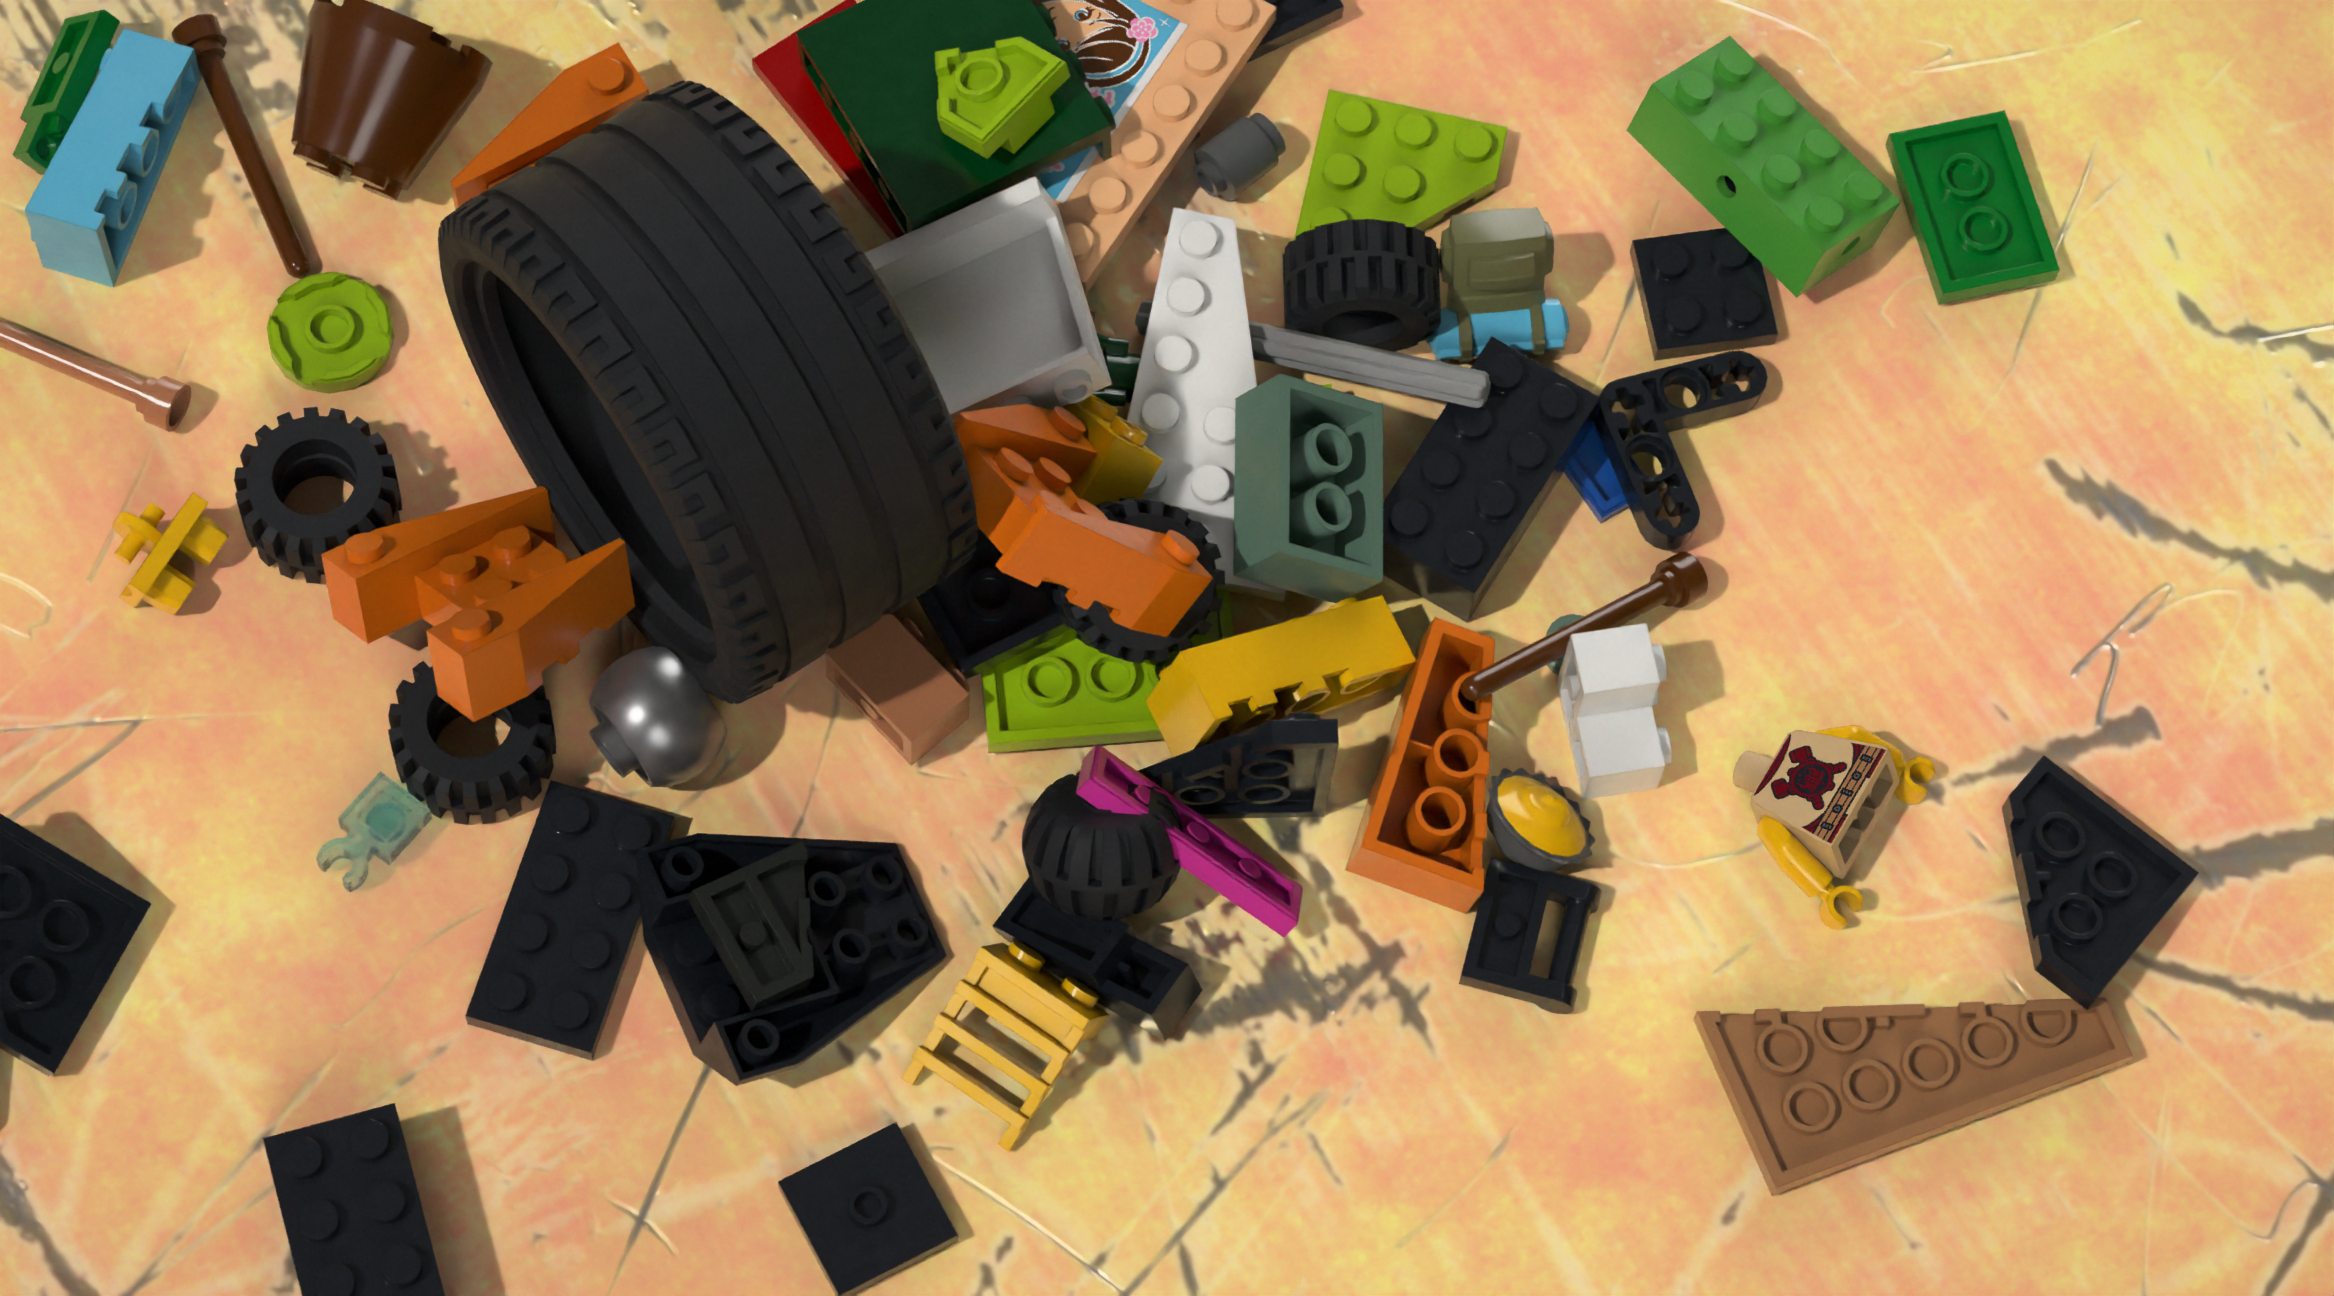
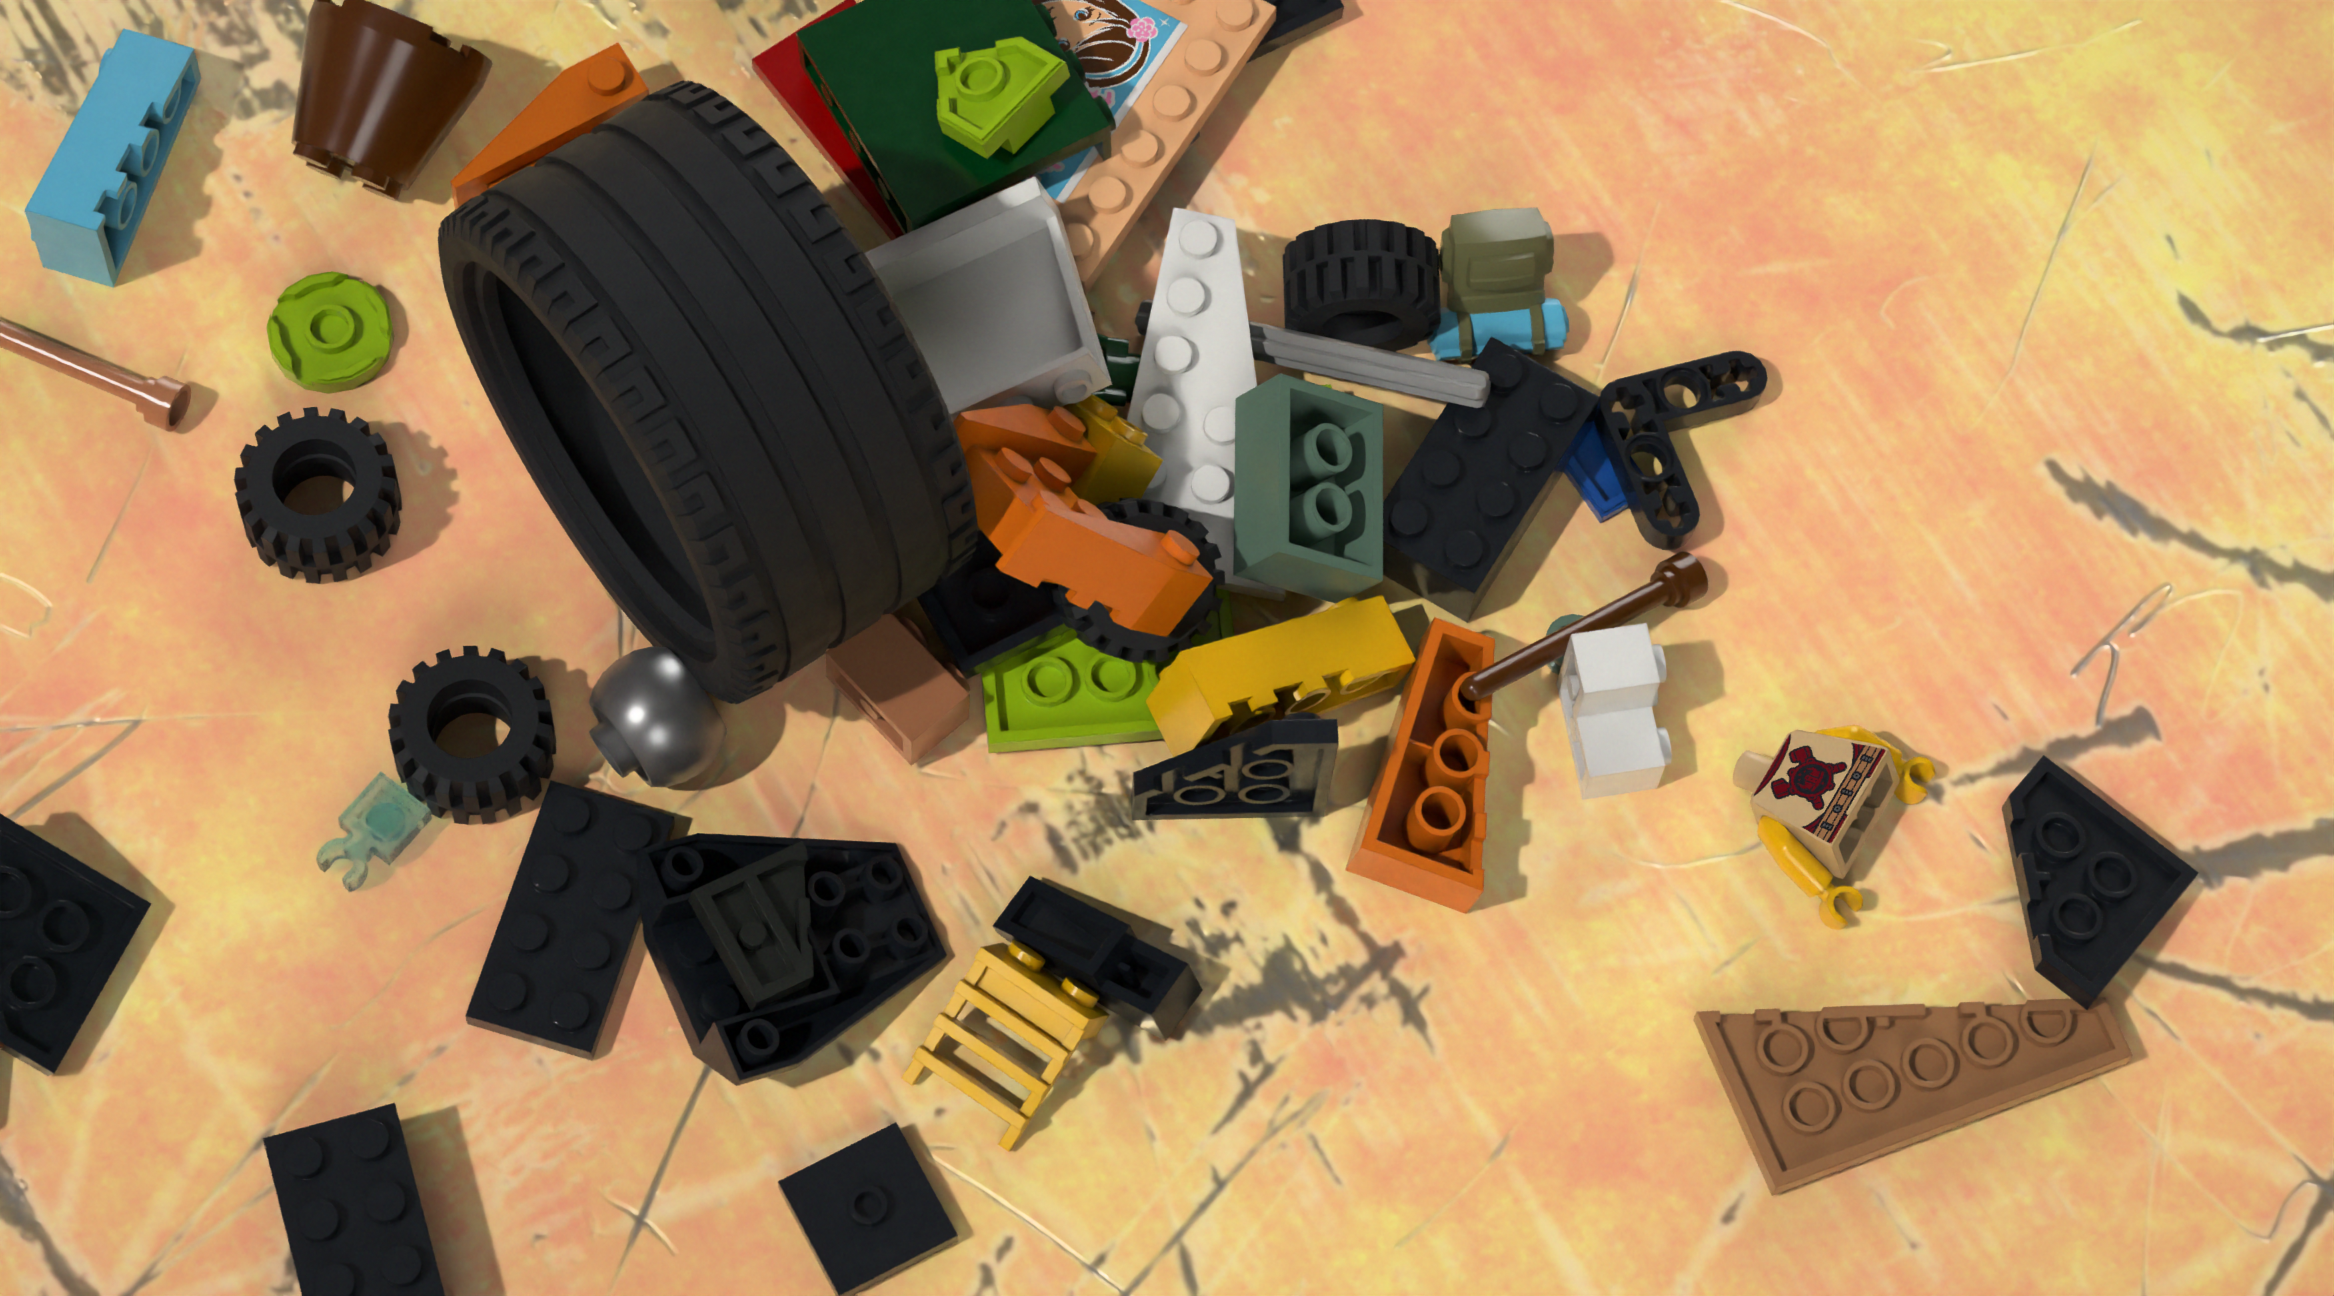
(63, 85): green hinge -> none
(155, 579): yellow hips -> none
(208, 40): reddish brown piece -> none
(489, 587): orange wedge -> none
(1098, 858): black wheel -> none
(1200, 845): dark pink tile -> none
(1238, 156): dark grey brick -> none
(1396, 163): lime plate -> none
(1509, 928): black plate -> none
(1536, 822): piece -> none
(1702, 294): black plate -> none
(1763, 166): bright green brick -> none
(1972, 207): green plate -> none

